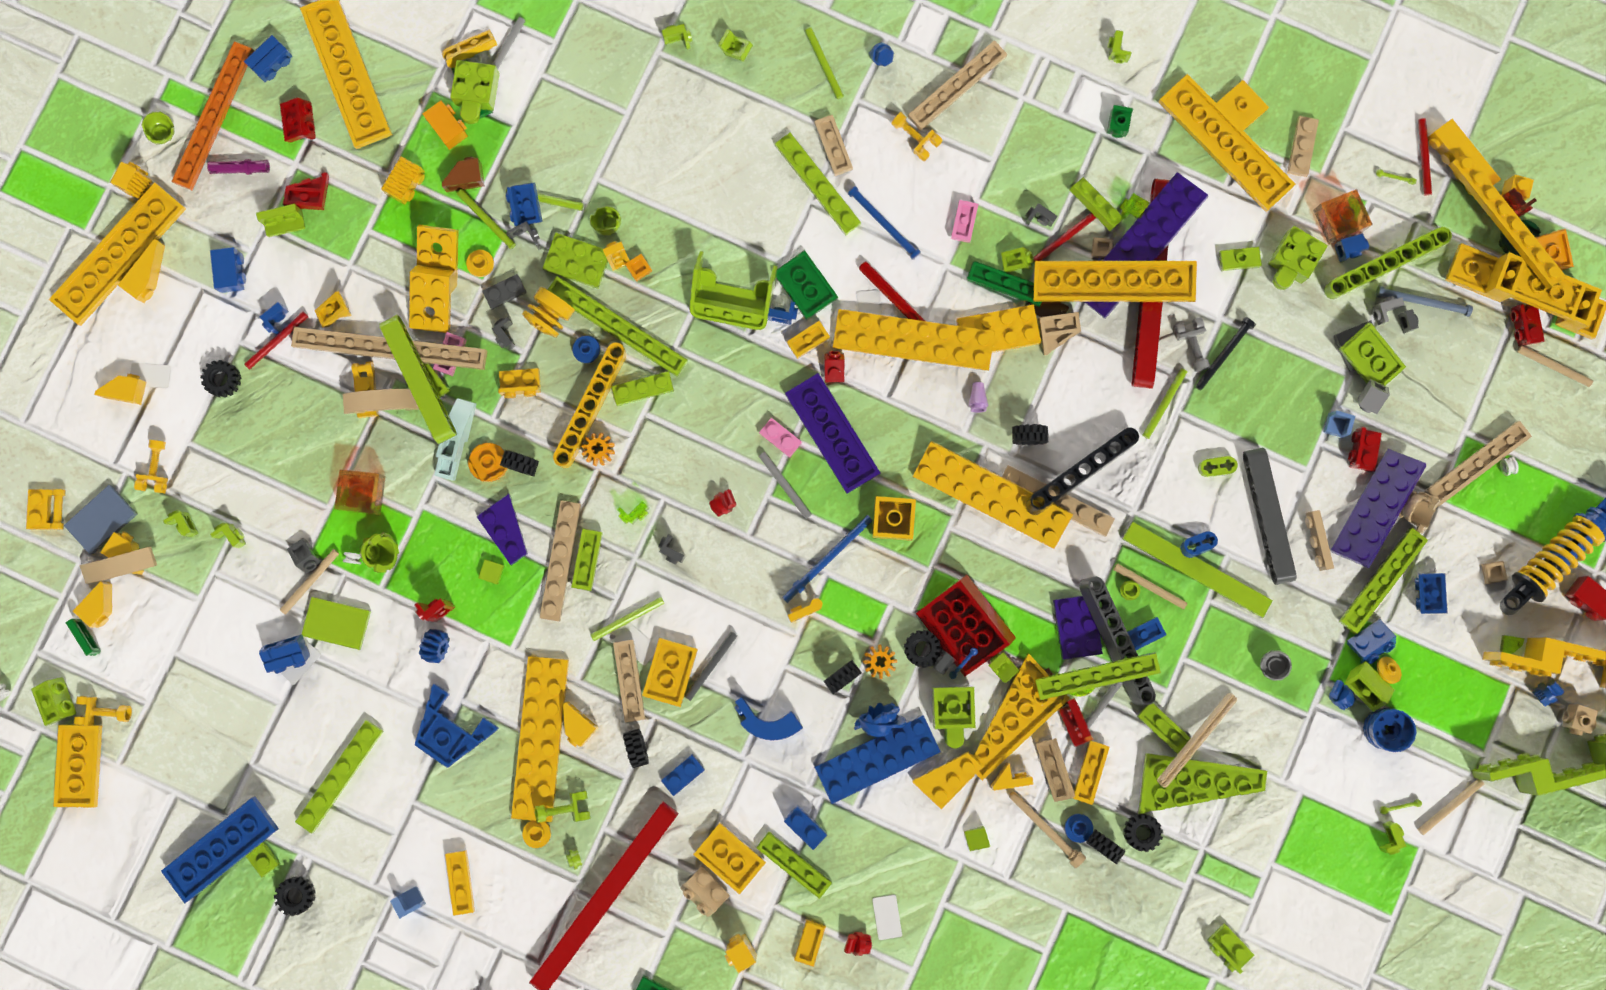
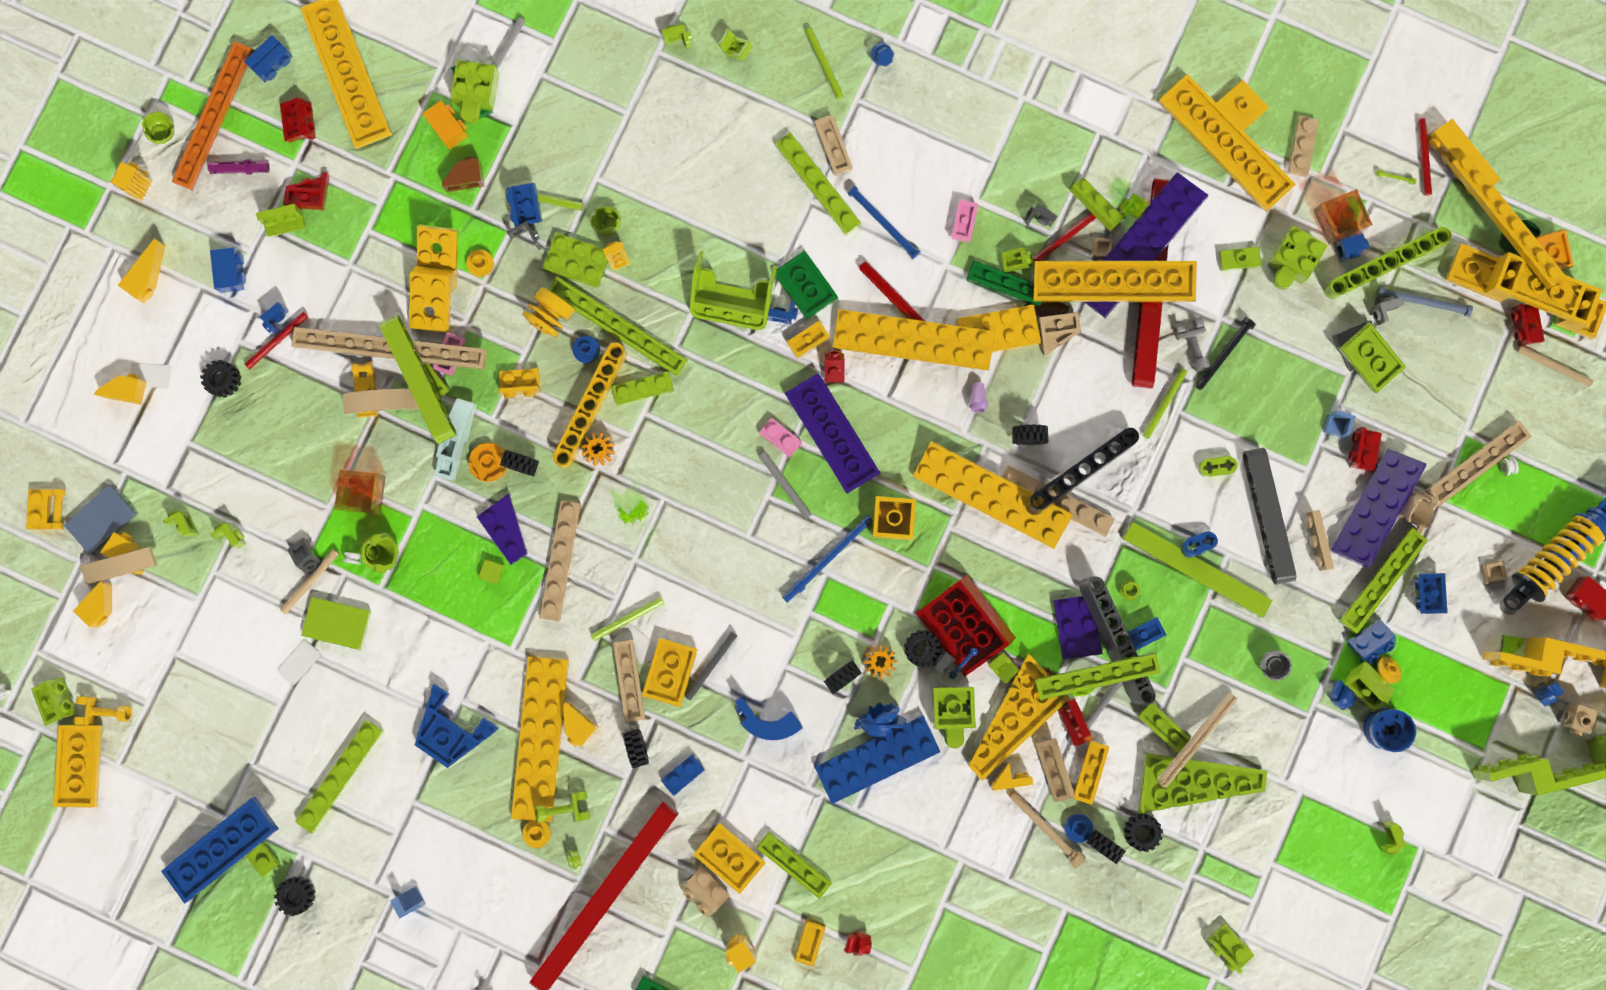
(83, 637): green tile -> none
(116, 254): yellow plate -> none
(141, 480): yellow bar -> none
(284, 654): blue brick -> none
(332, 310): yellow slope -> none
(403, 180): yellow brick -> none
(434, 610): red bracket -> none
(434, 646): blue gear -> none
(460, 882): yellow plate -> none
(469, 48): yellow plate -> none
(486, 219): lime bar -> none
(502, 338): dark grey bracket -> none
(504, 291): dark grey plate -> none
(587, 559): lime plate -> none
(638, 267): light orange plate -> none
(672, 555): dark grey bracket -> none
(723, 503): red piece -> none
(799, 612): yellow plate -> none
(805, 827): blue brick -> none
(869, 302): white sticker -> none
(887, 917): white sticker -> none
(900, 122): yellow bar -> none
(947, 780): yellow wing -> none
(957, 85): tan plate -> none
(977, 838): lime slope -> none
(1116, 53): lime bracket -> none
(1119, 113): green brick -> none
(1150, 586): tan bar -> none
(1373, 397): light grey brick -> none
(1384, 810): lime hinge -> none
(1408, 321): dark grey plate -> none
(1464, 795): tan bar -> none
(1517, 203): clear red bracket -> none
(1520, 183): yellow brick -> none

